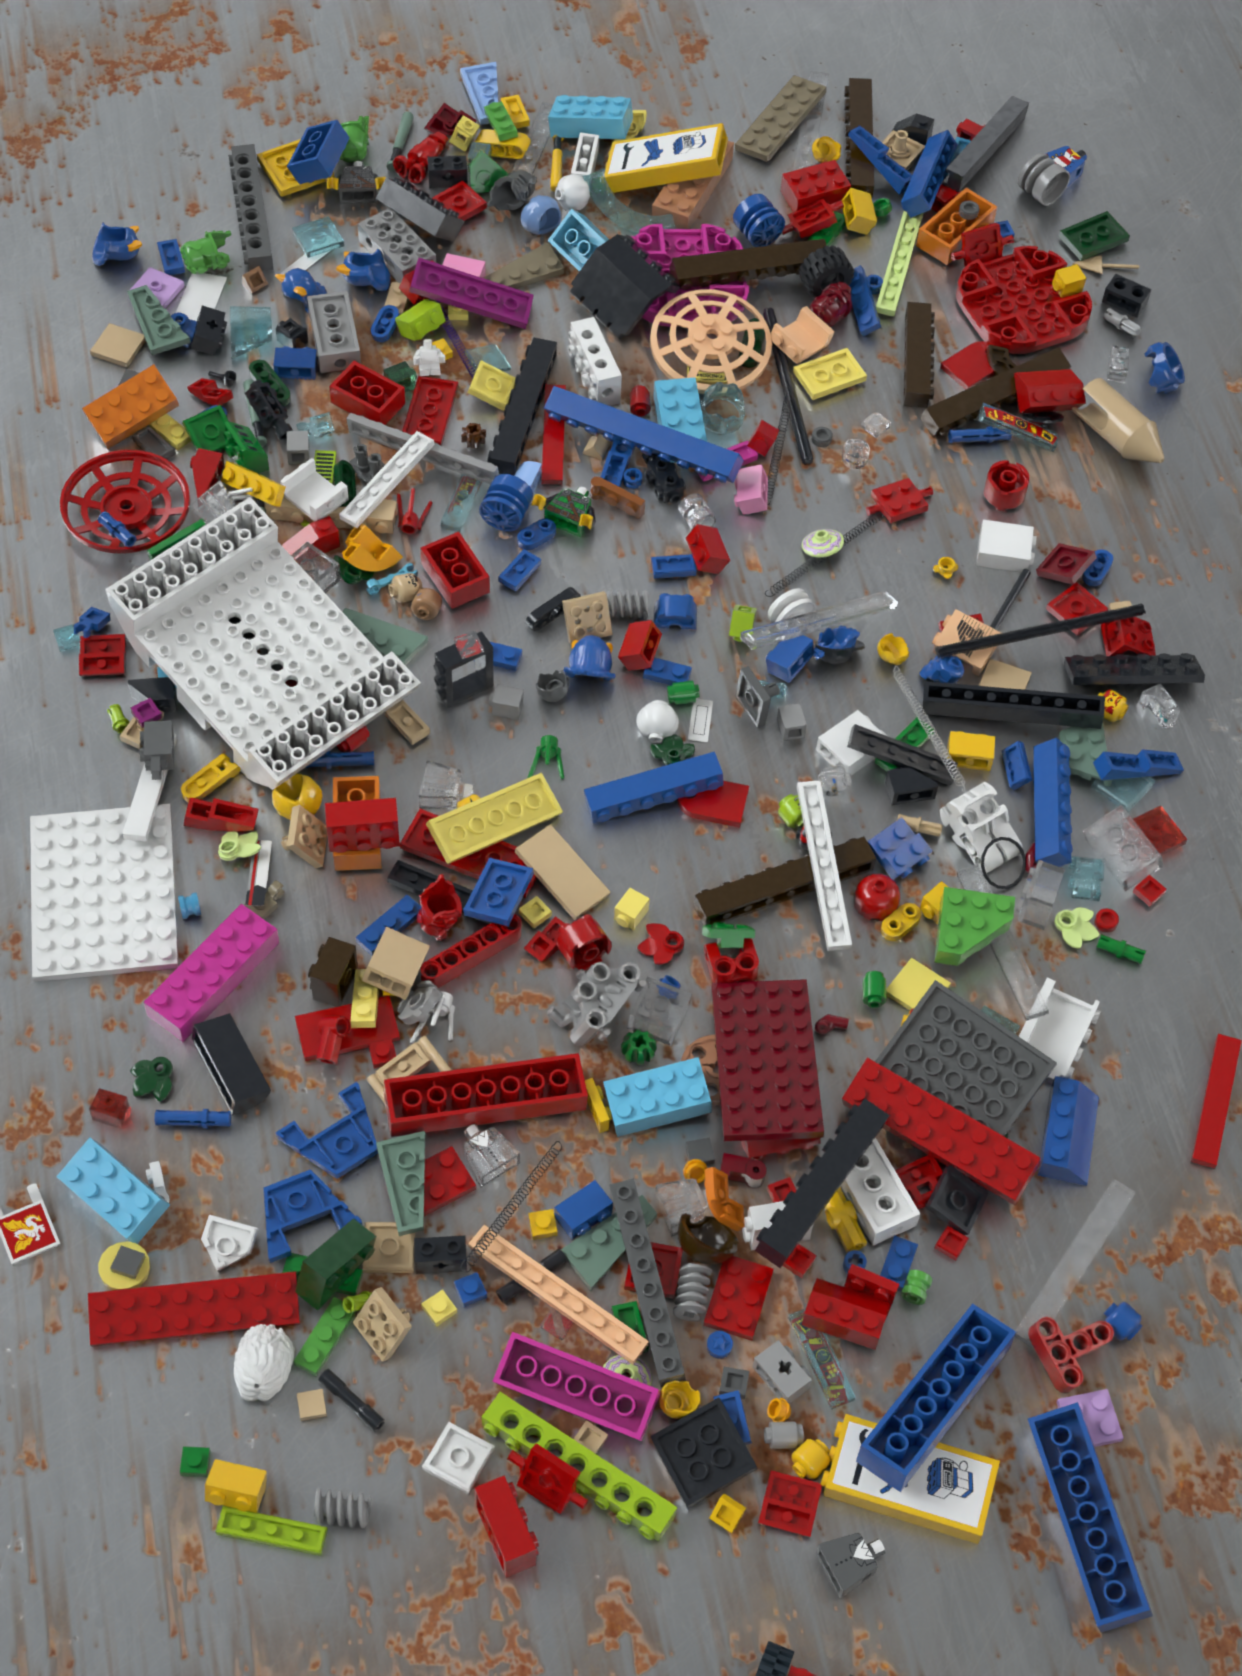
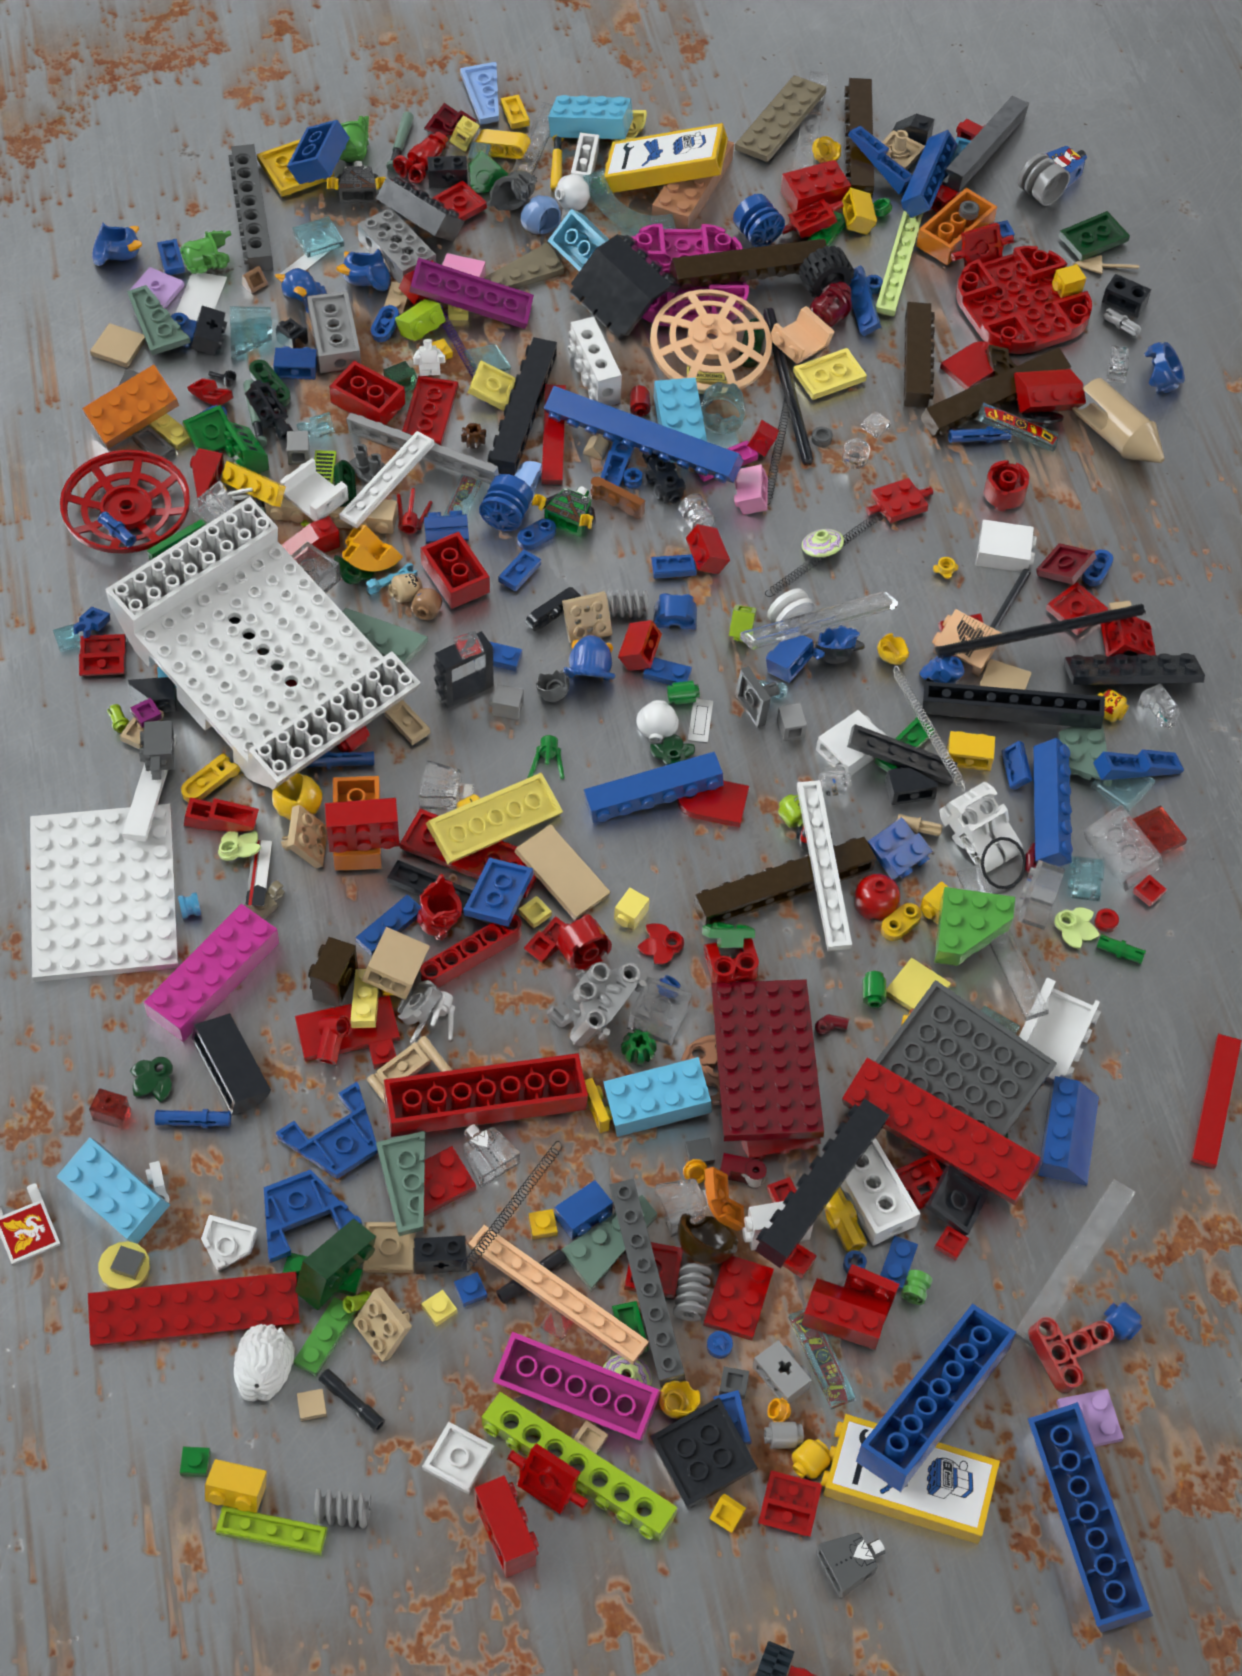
(441, 526): none -> blue brick
(500, 121): bright green plate -> none

